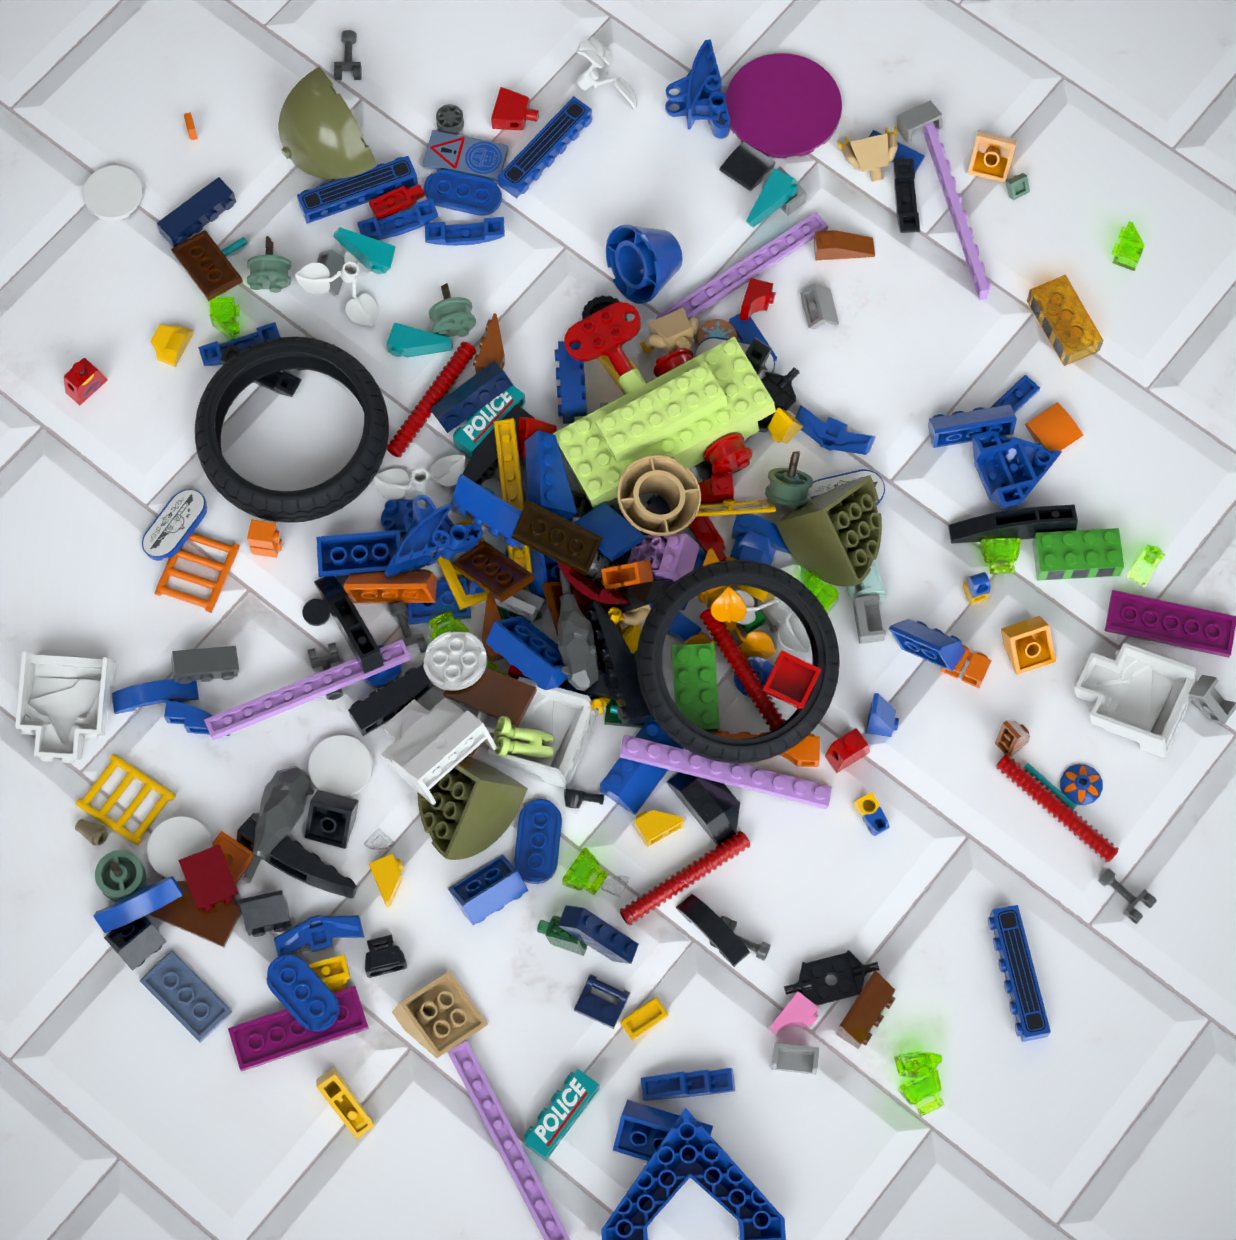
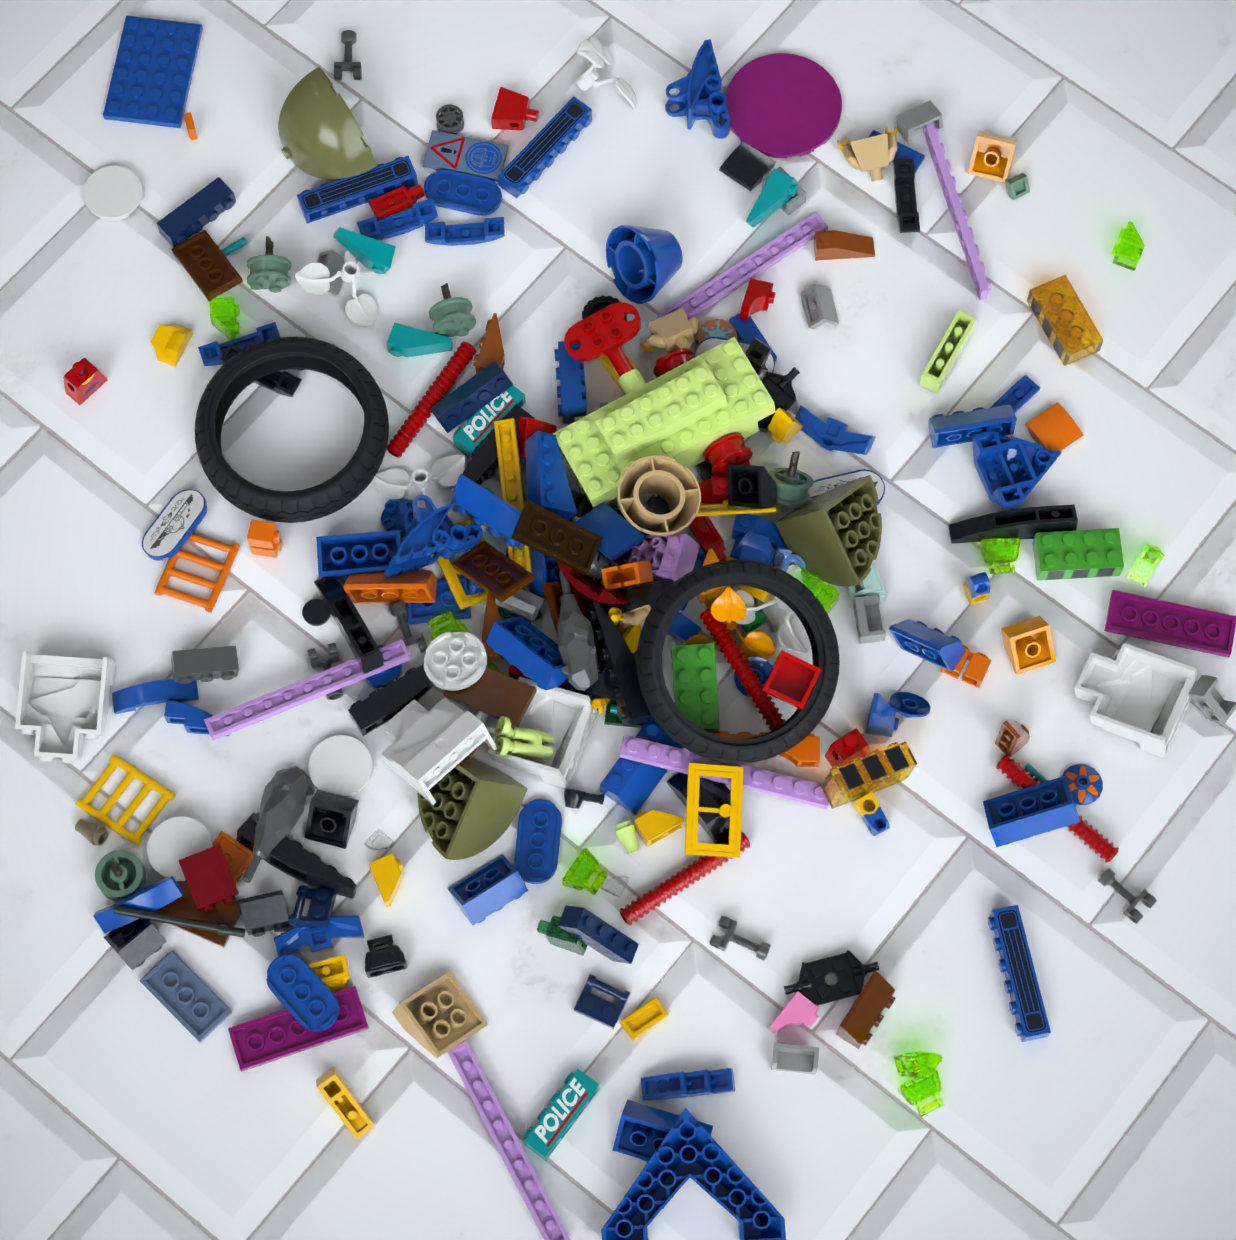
(153, 72): none -> blue plate
(222, 928): none -> pearl dark grey bar
(319, 909): none -> dark blue plate
(627, 835): none -> yellowish green cone
(714, 929): black slope -> none
(733, 810): none -> yellow door
(750, 486): none -> black slope
(785, 557): none -> medium blue plant
(868, 774): none -> clear yellow brick
(909, 704): none -> blue dish
(947, 351): none -> yellowish green brick
(1031, 811): none -> blue slope

